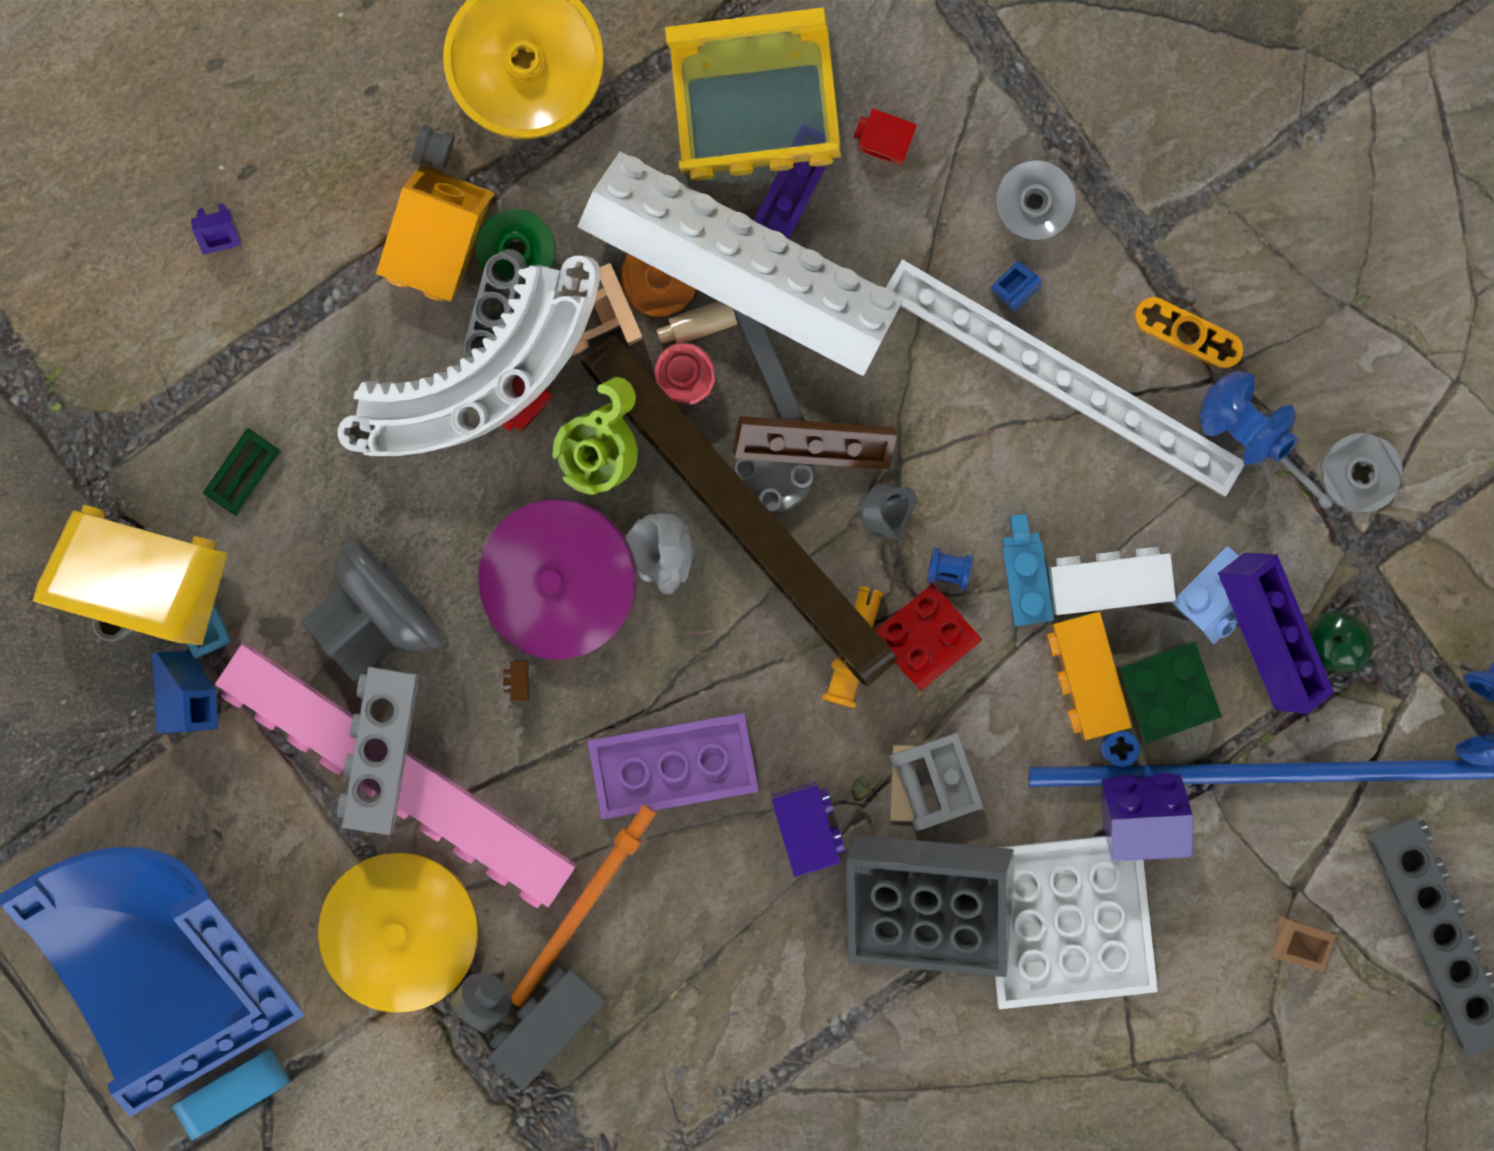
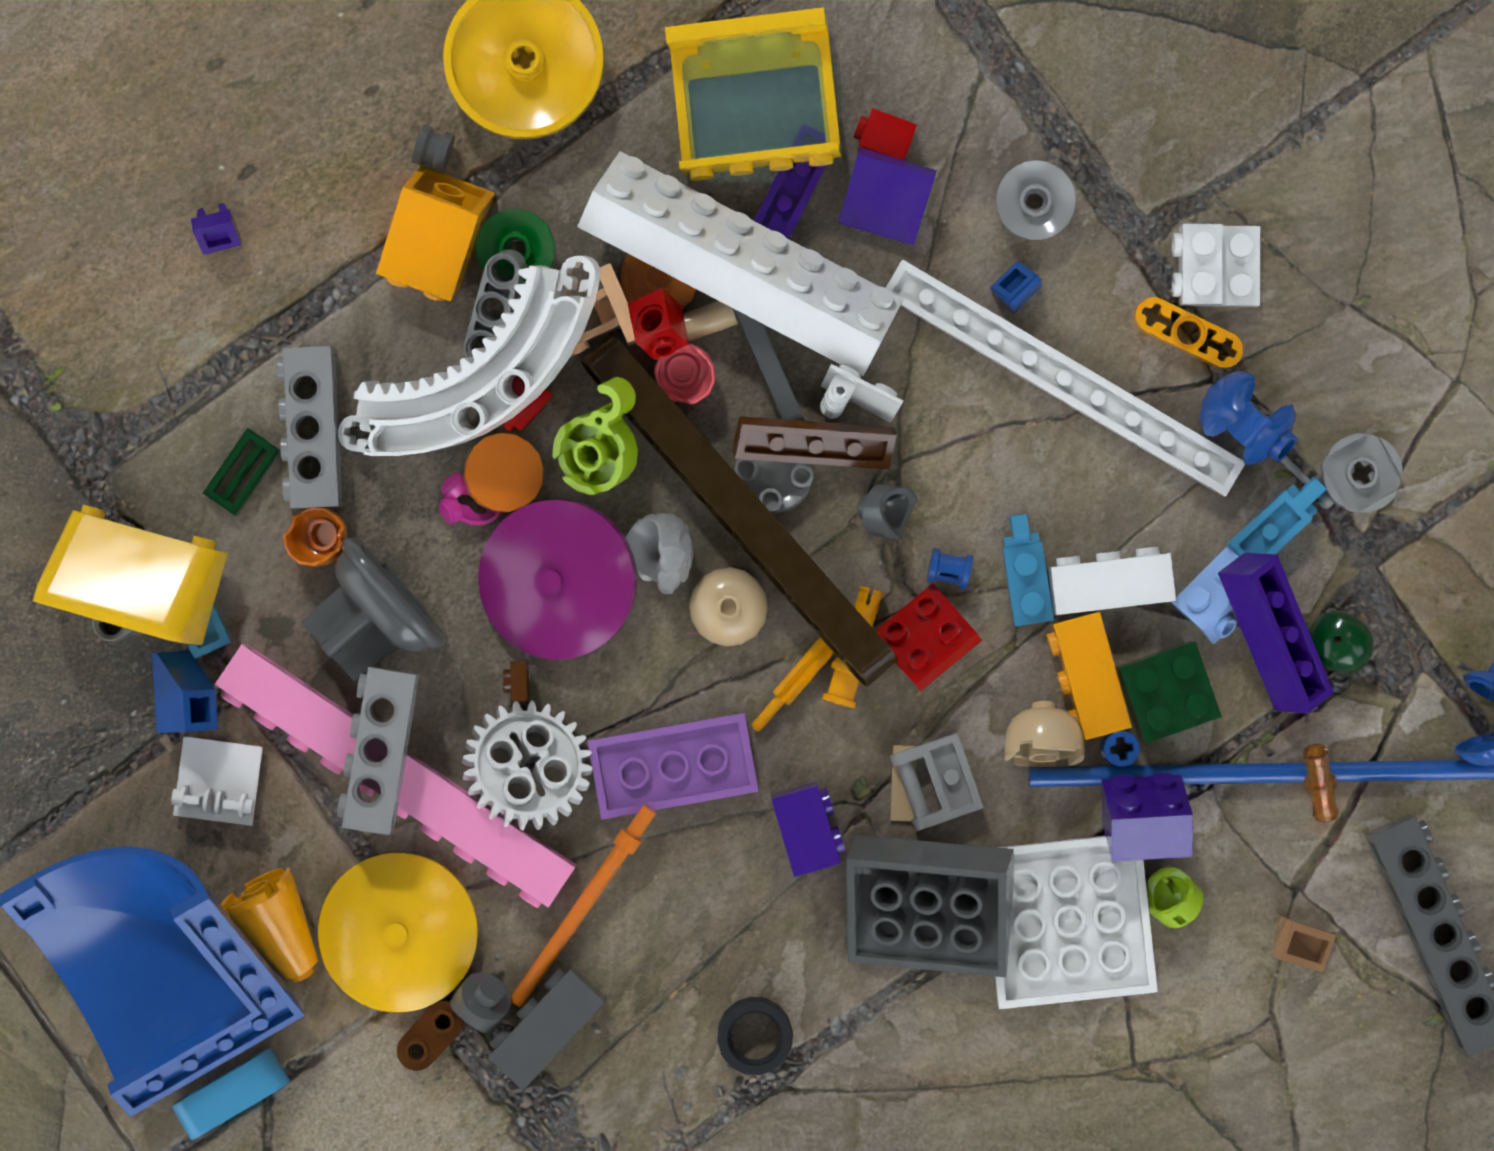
(217, 781): none -> white hinge
(275, 923): none -> light orange cone
(315, 537): none -> orange hair
(321, 366): none -> light grey brick
(429, 1036): none -> reddish brown plate
(453, 511): none -> dark pink piece
(503, 472): none -> orange tile
(559, 752): none -> white gear
(658, 324): none -> red brick
(728, 606): none -> tan cylinder
(765, 1064): none -> black tyre
(795, 681): none -> light orange axle
(845, 385): none -> white hinge
(887, 196): none -> dark purple tile
(1043, 737): none -> tan cylinder
(1174, 902): none -> lime piece
(1217, 265): none -> white plate
(1278, 520): none -> dark azure hinge
(1320, 782): none -> clear orange pin

